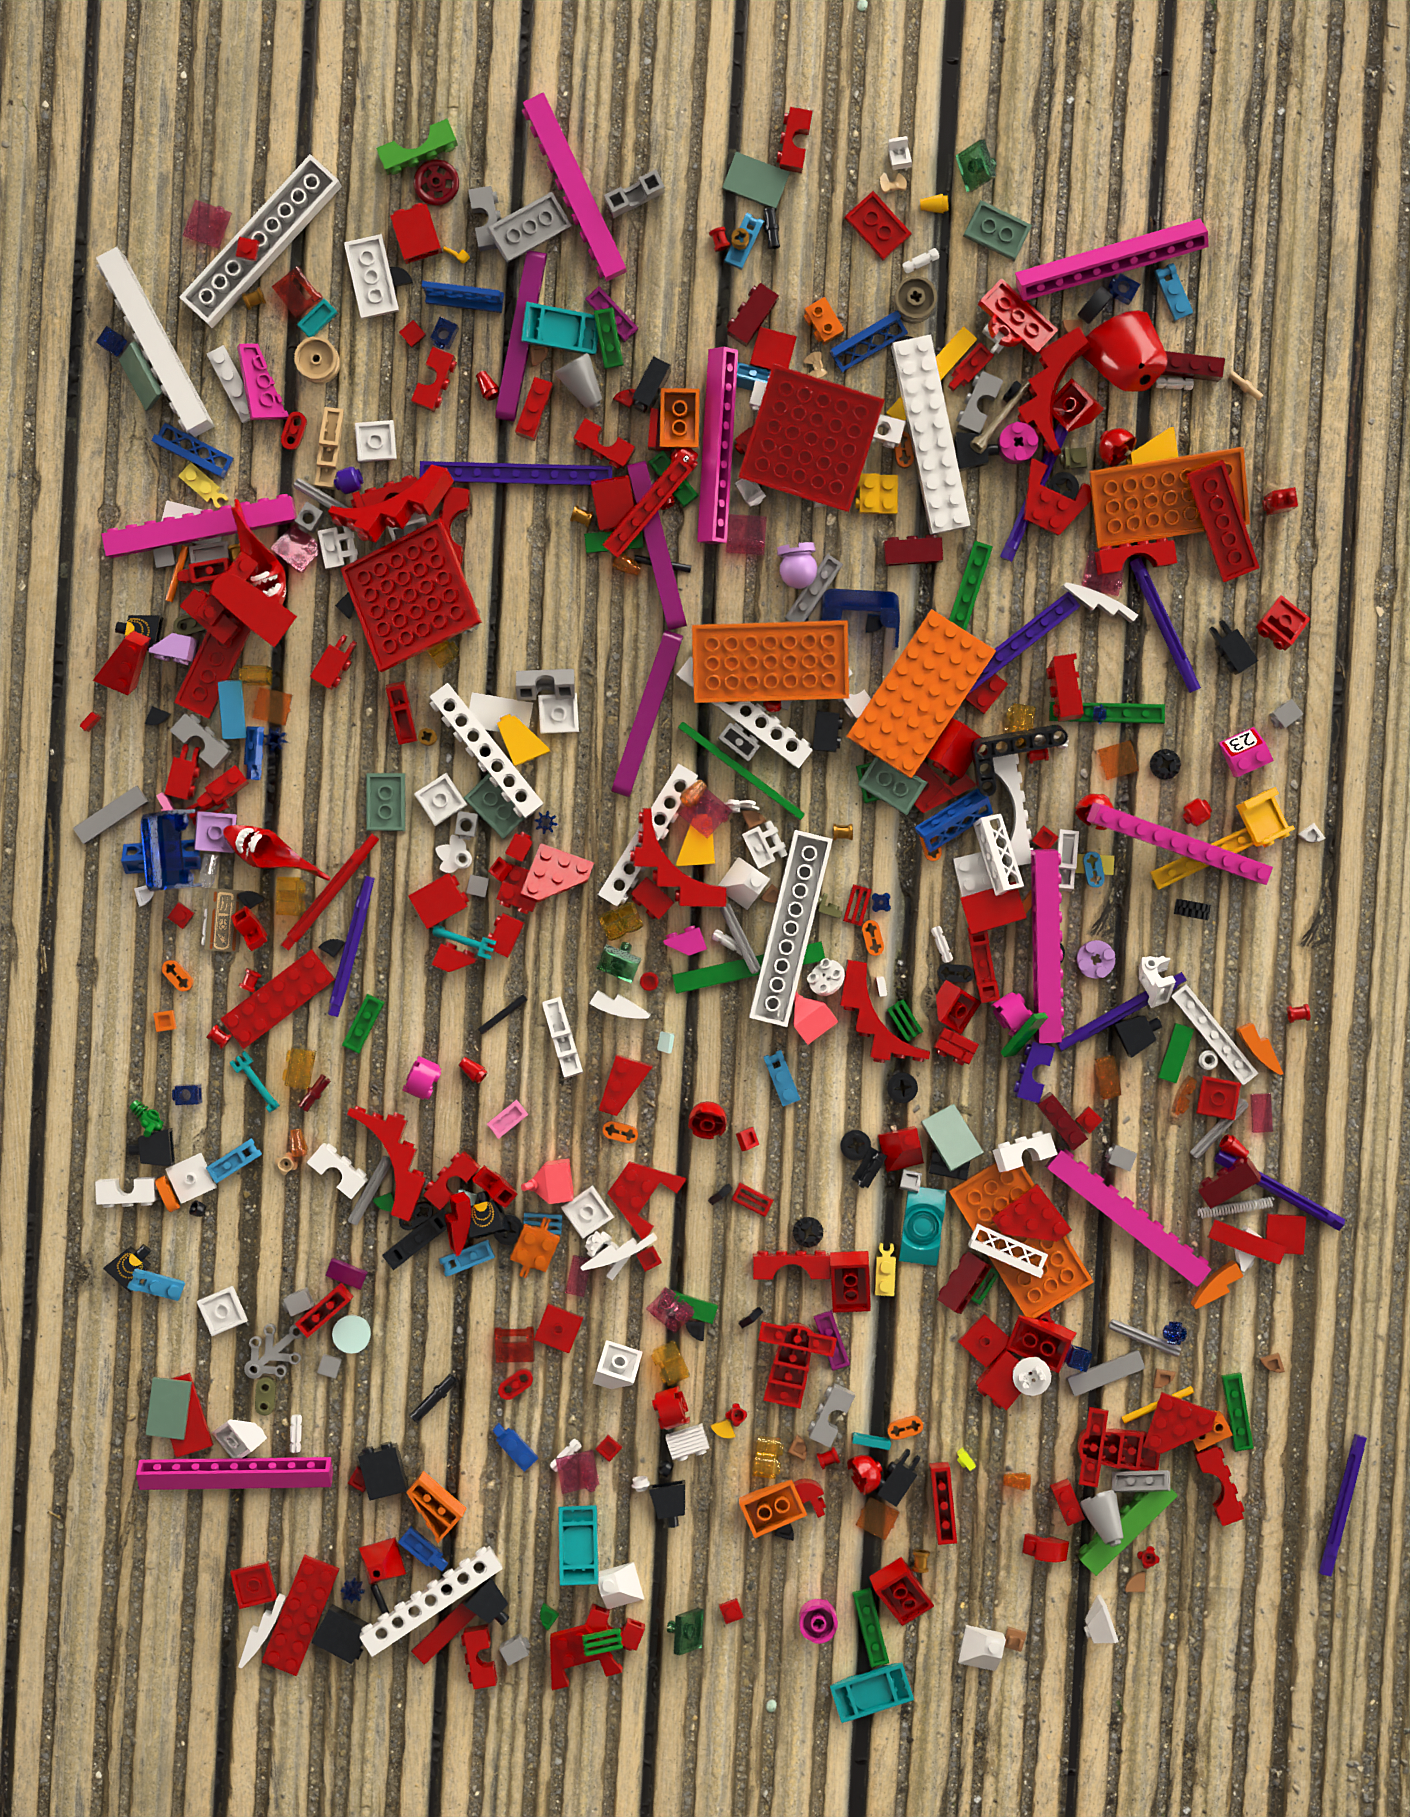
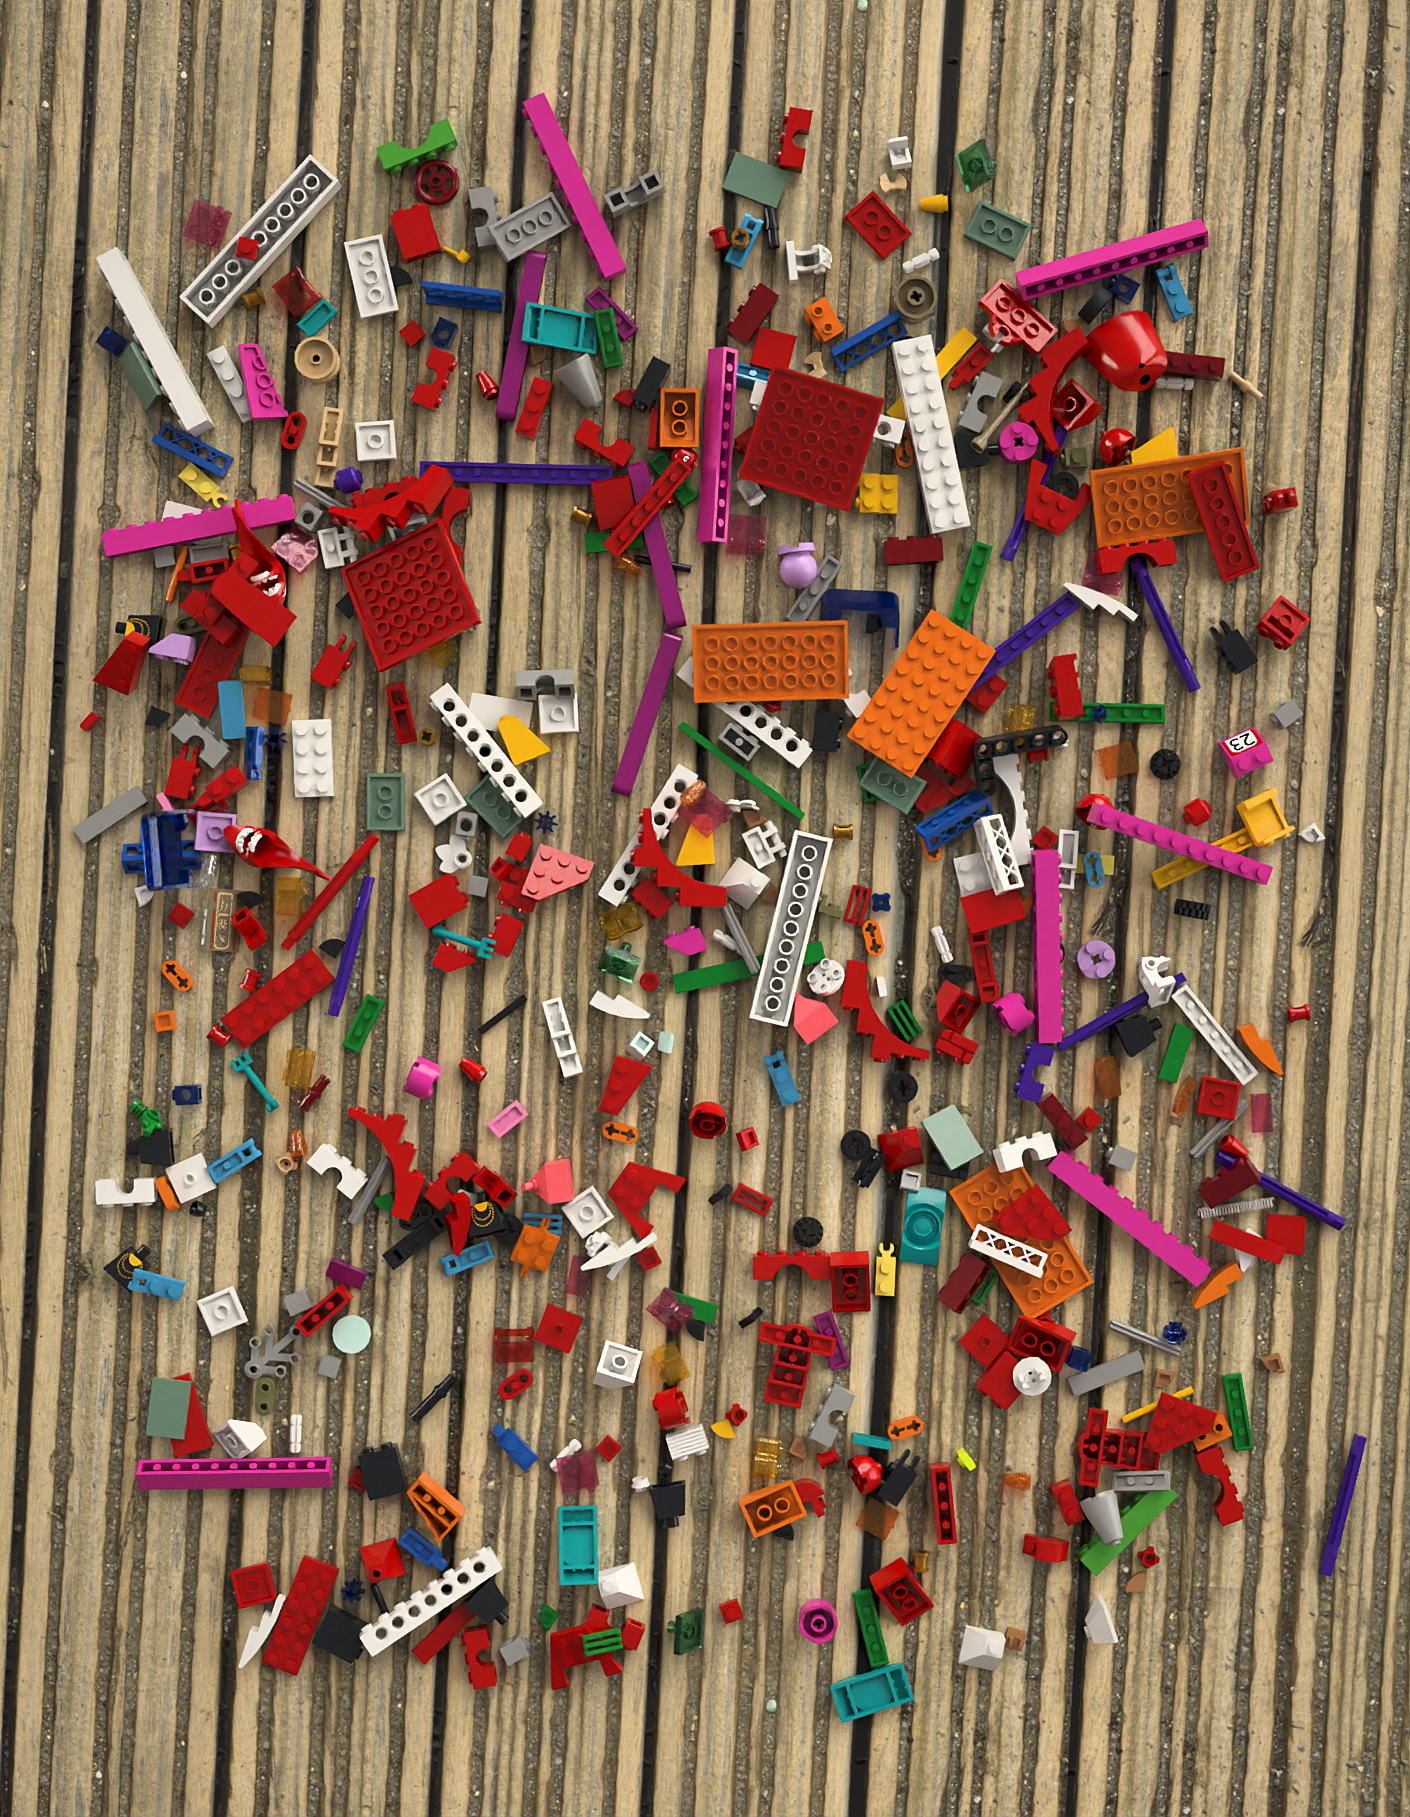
(313, 758): none -> white plate
(640, 1046): none -> light aqua slope
(822, 261): none -> white tile
(1024, 1034): green tile -> none
(1214, 1060): white plate -> none

